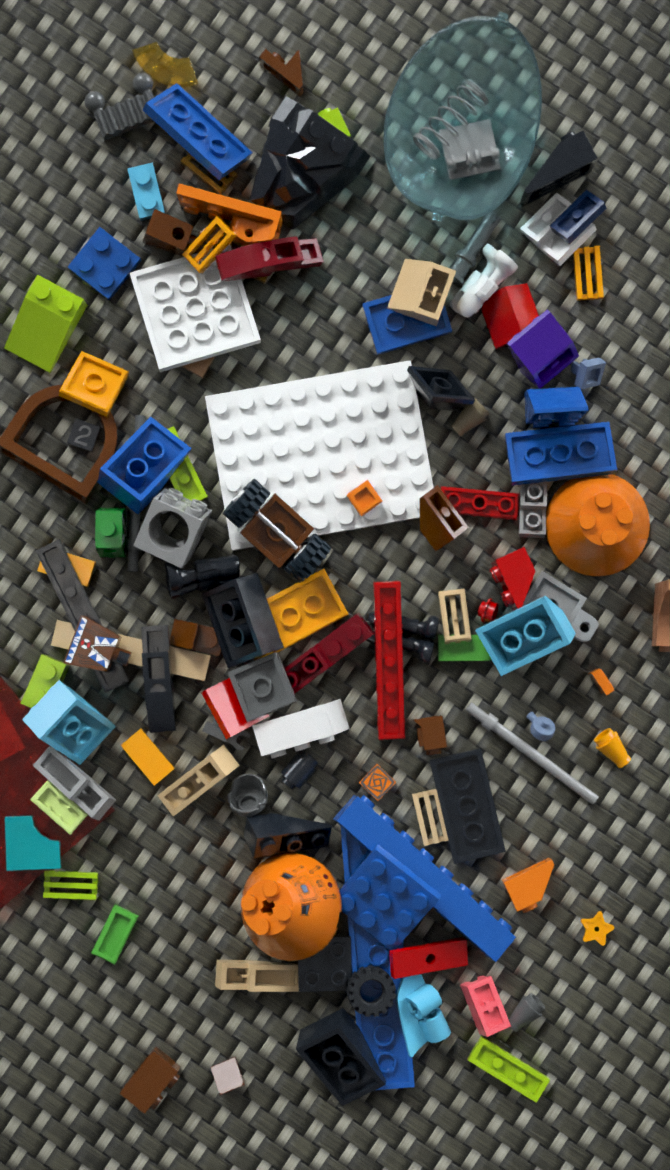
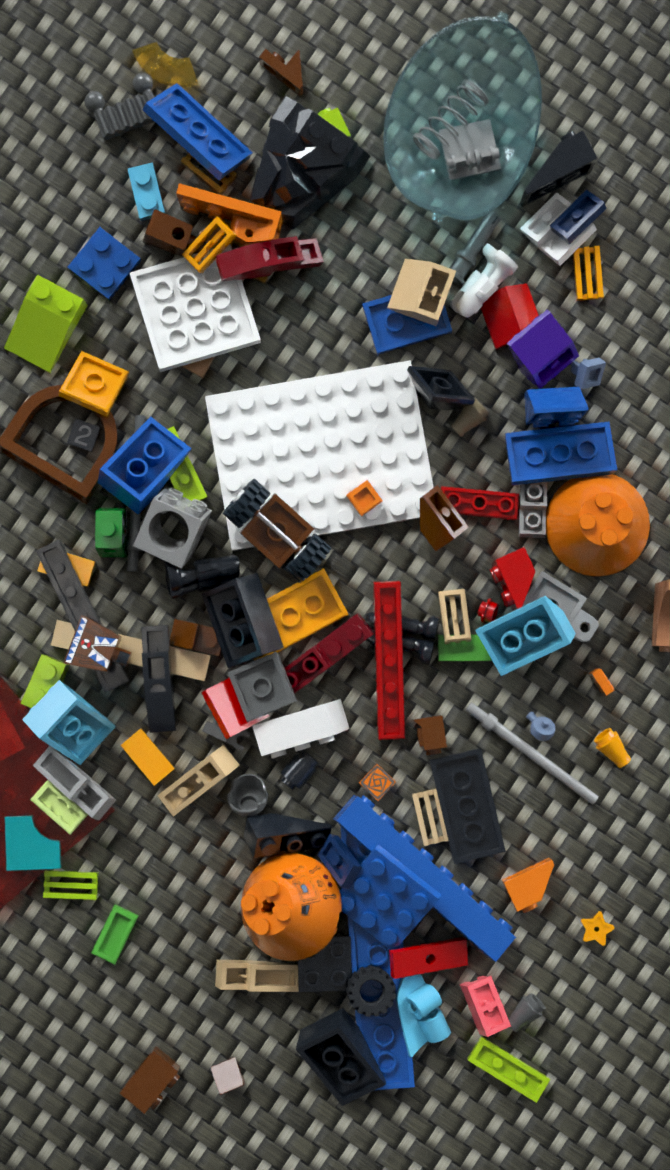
(339, 861): none -> dark blue plate

